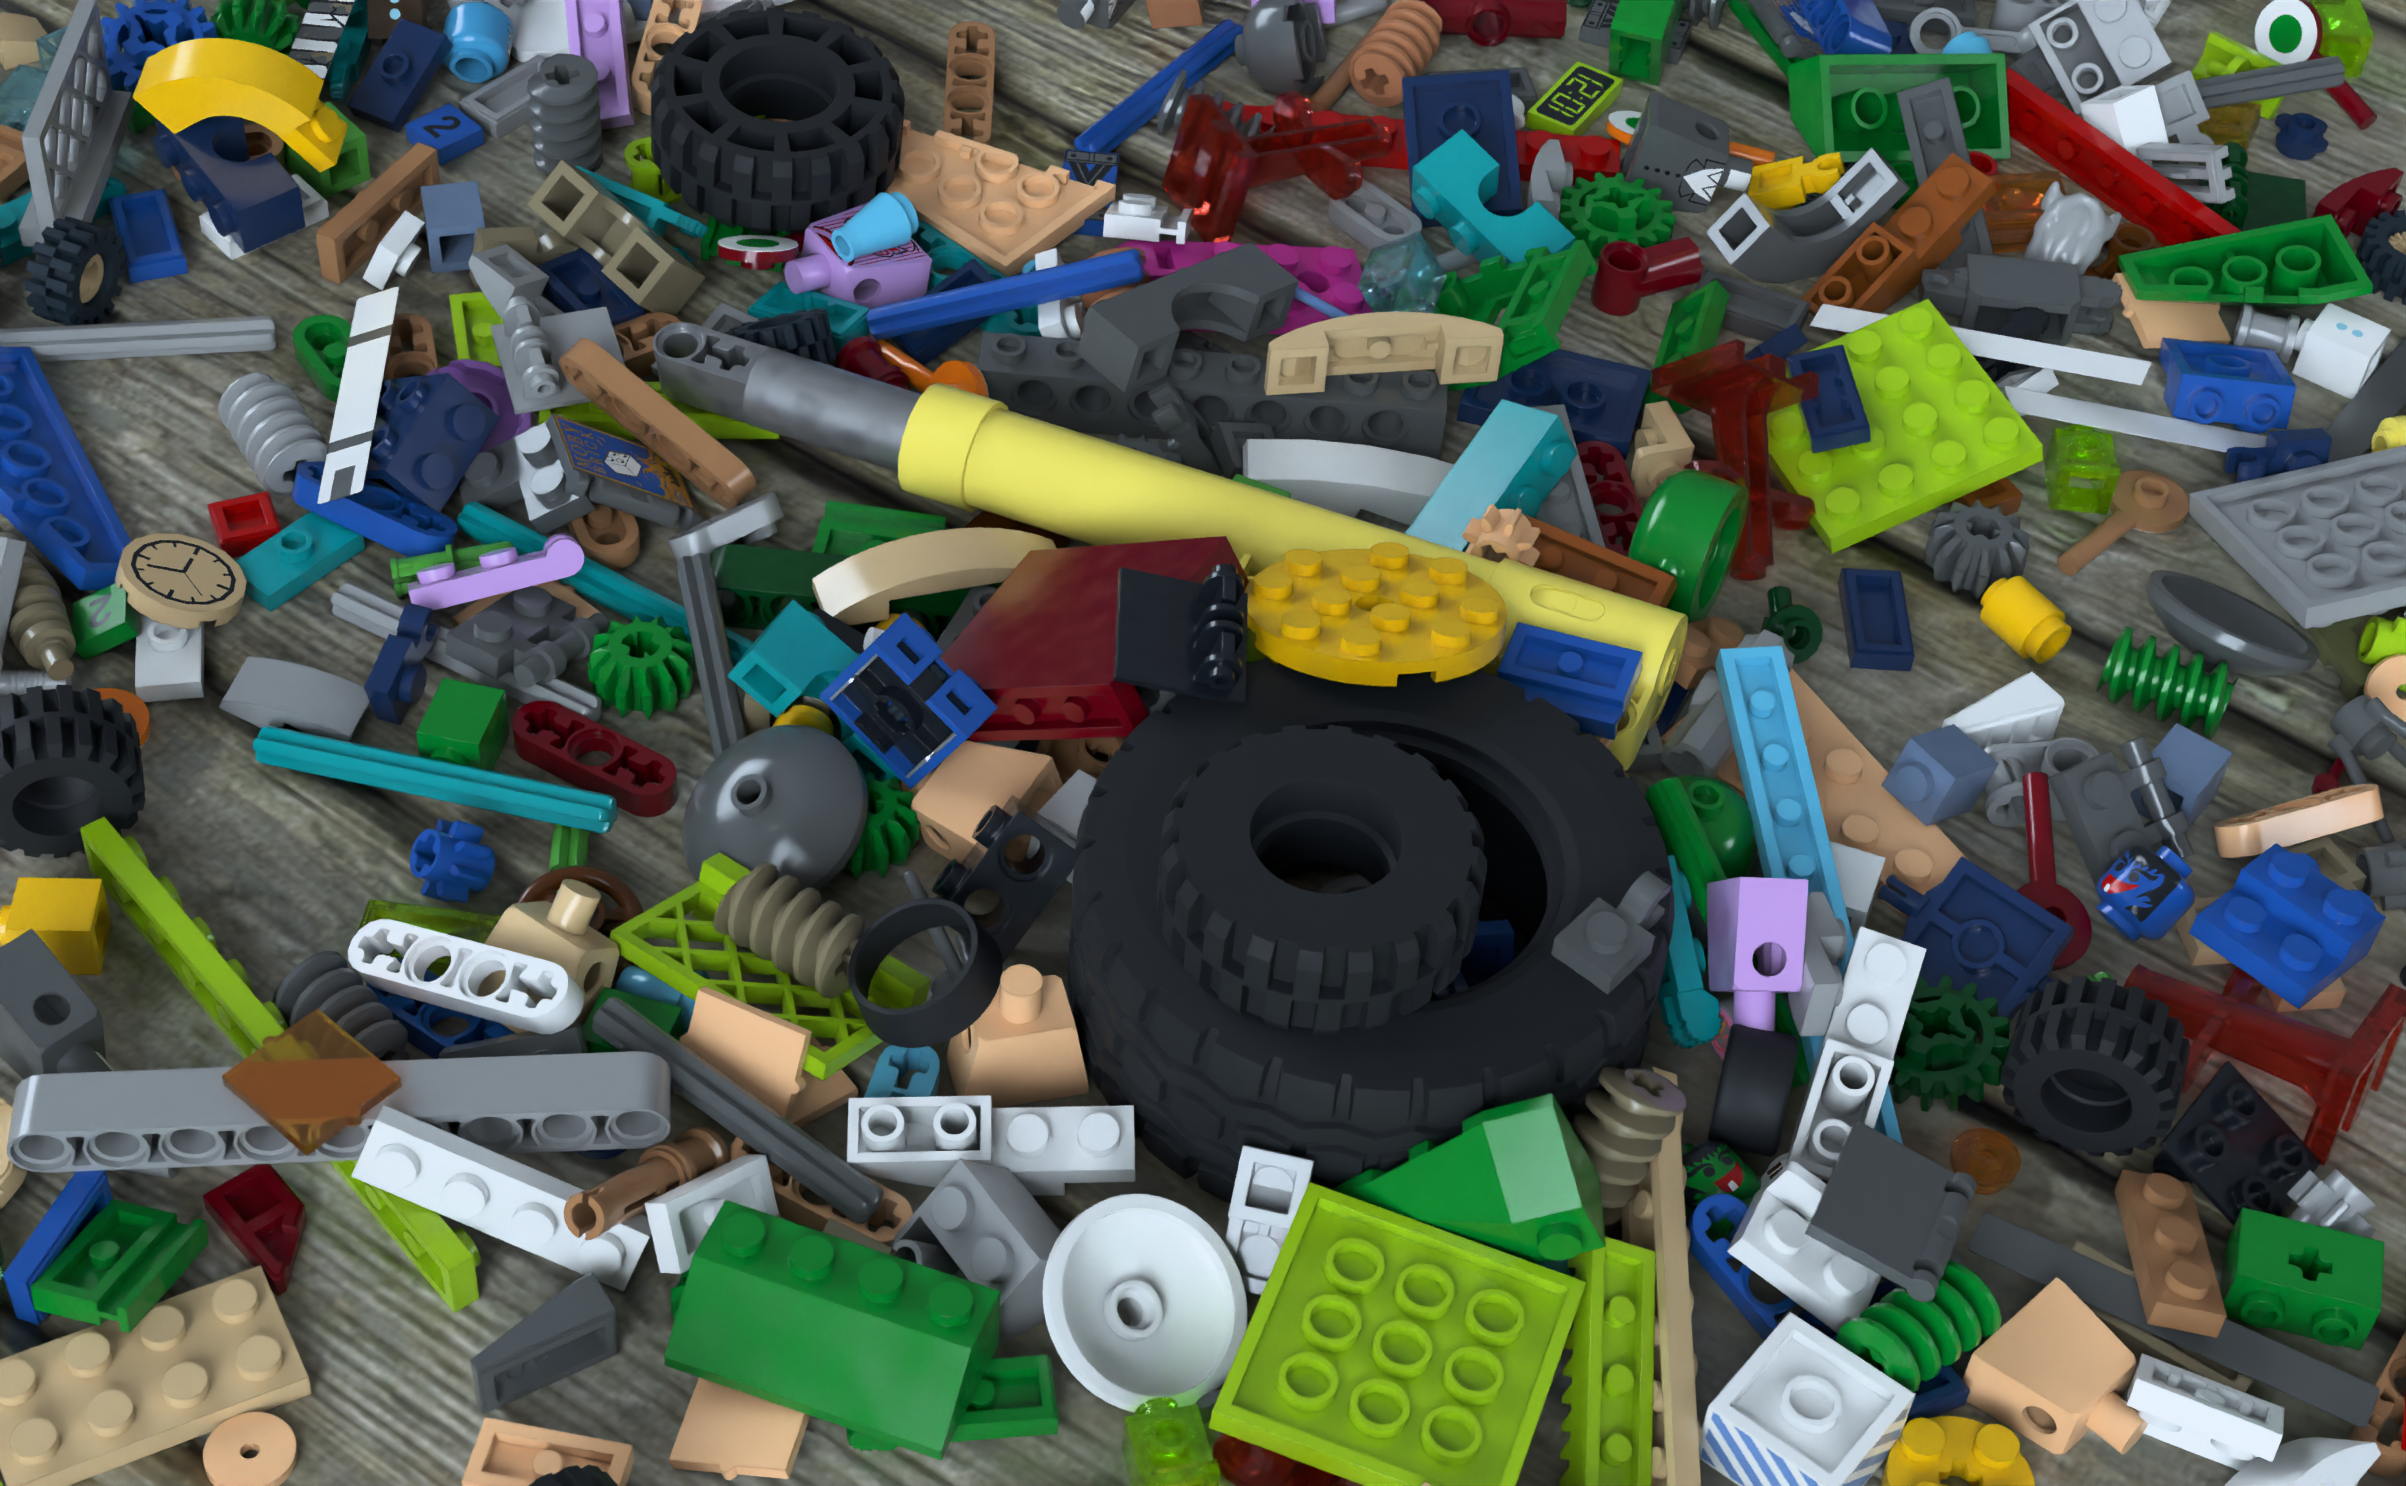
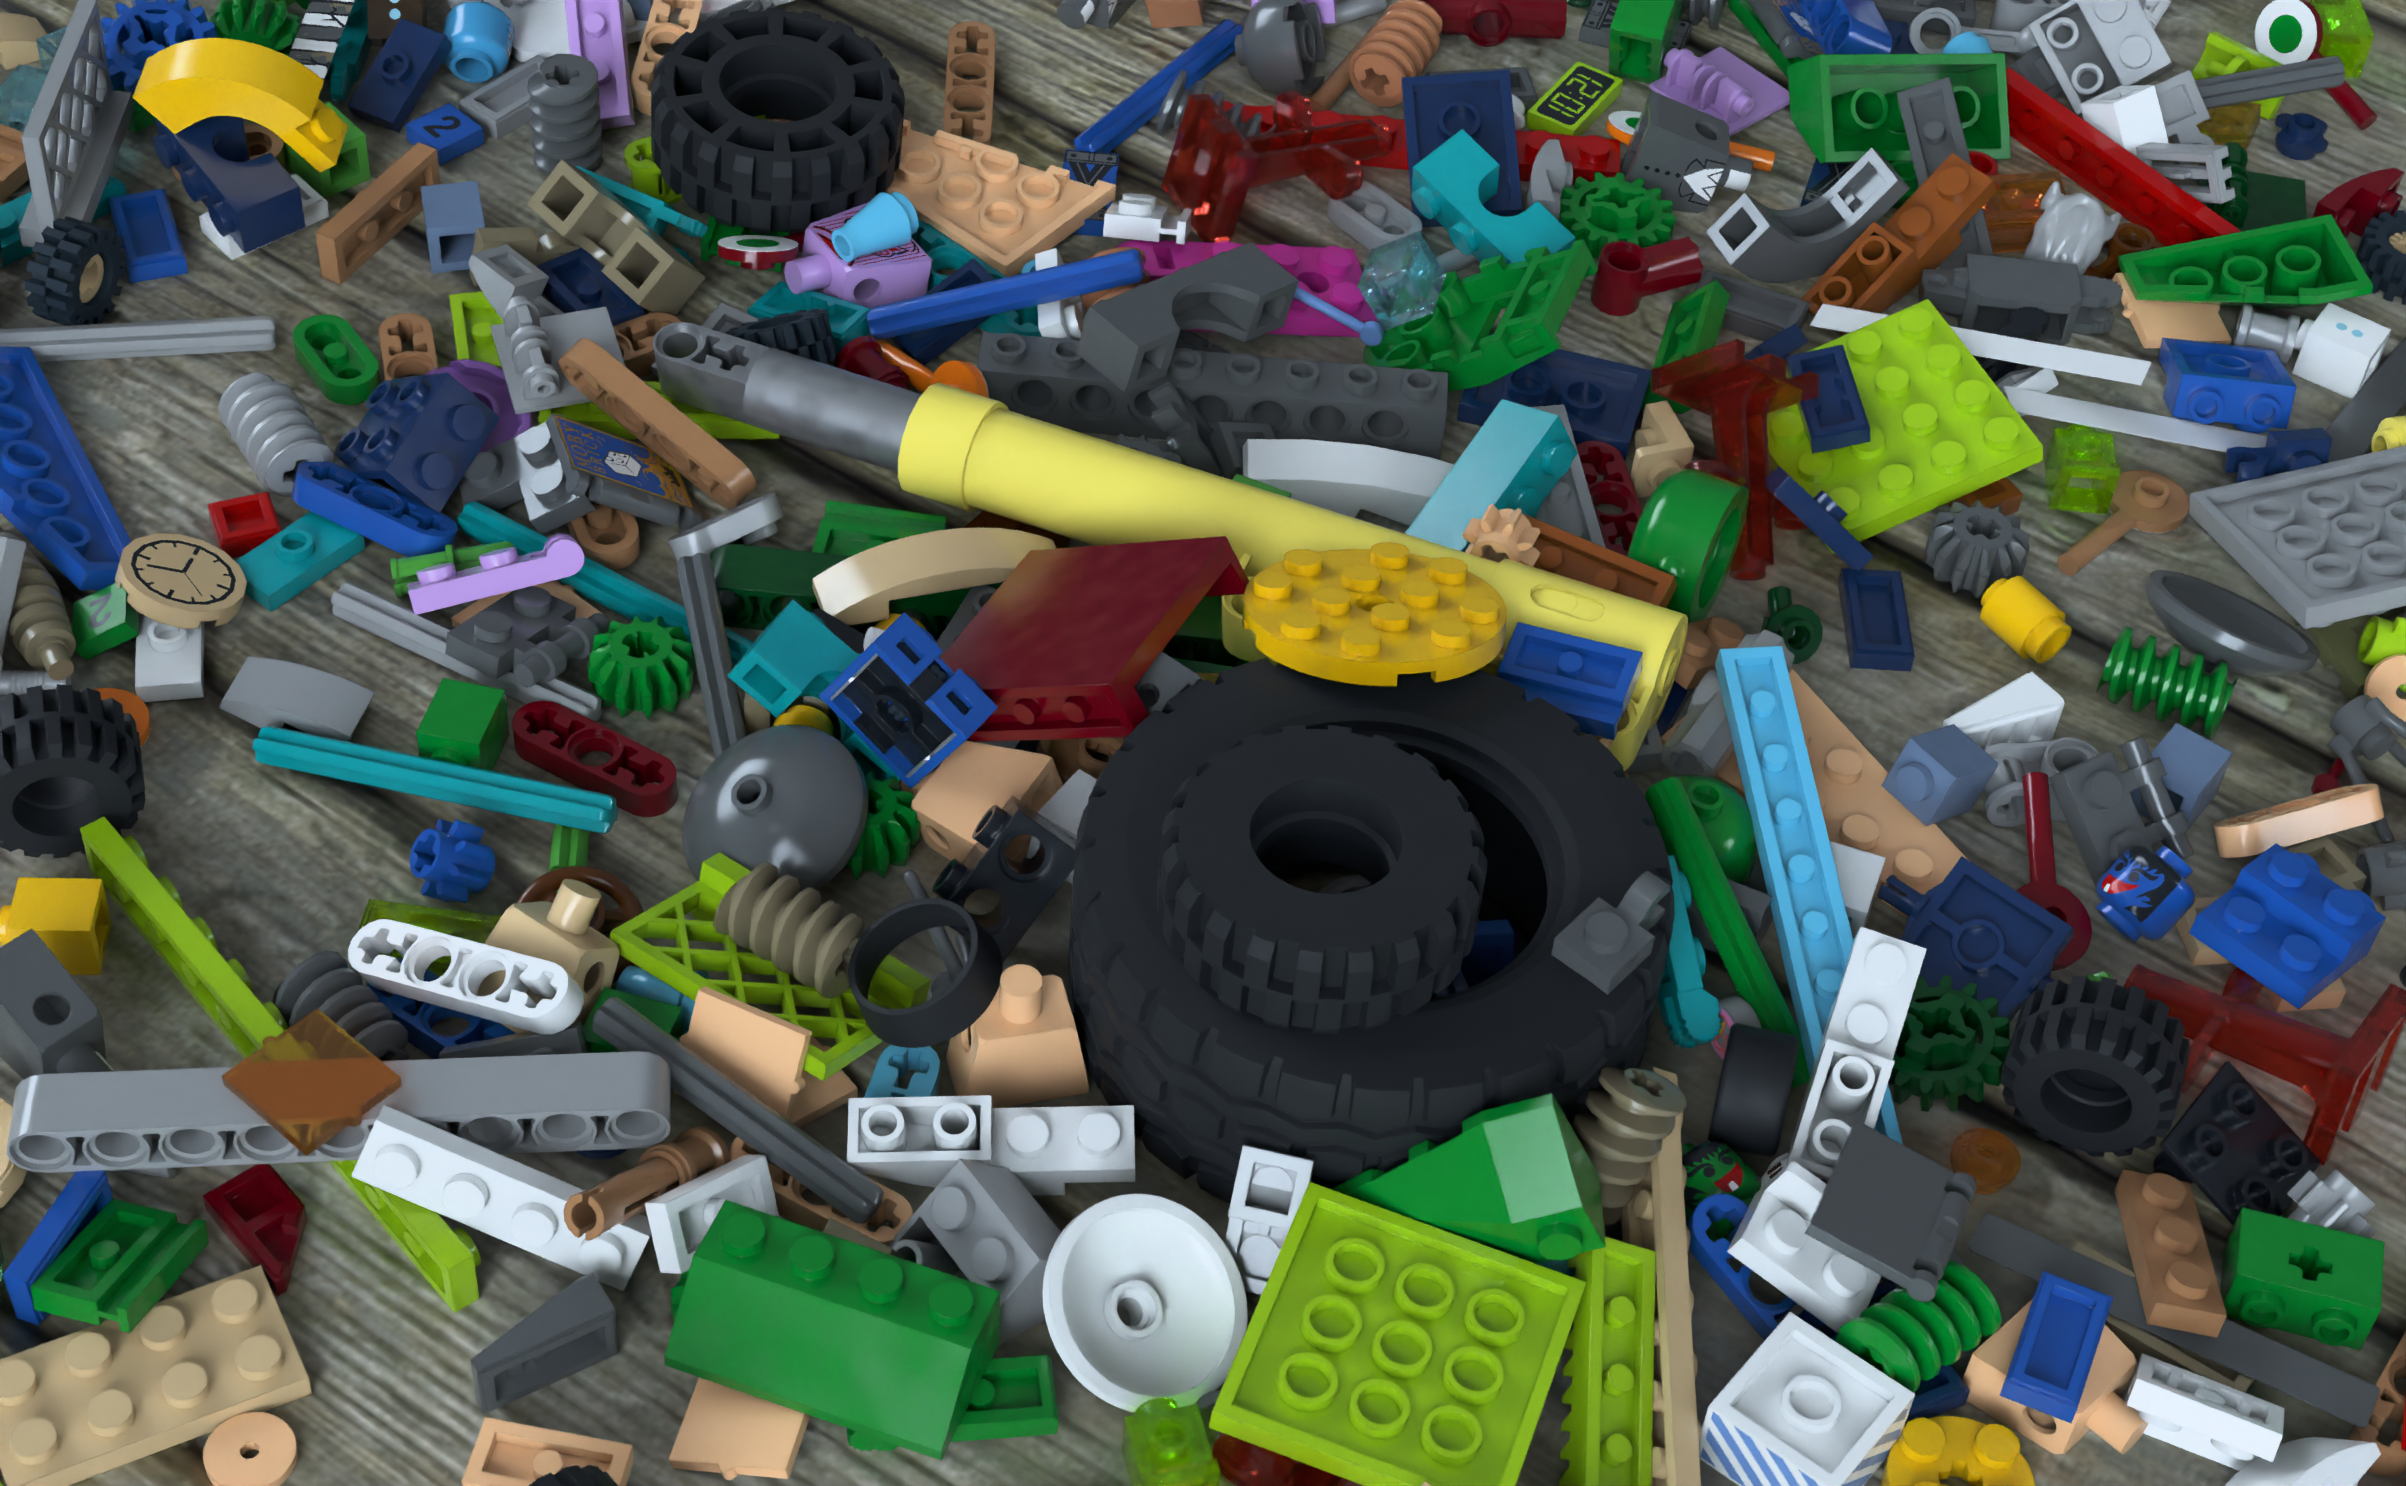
(358, 396): white sticker -> none
(395, 252): white plate -> none
(398, 671): dark blue plate -> none
(1183, 634): black hinge -> none
(1383, 342): tan slope -> none
(1720, 87): none -> lavender hinge
(1760, 919): lavender torso -> none
(1789, 181): yellow plate -> none
(1821, 516): none -> dark blue plate
(1821, 977): light grey slope -> none
(2056, 1347): none -> blue tile

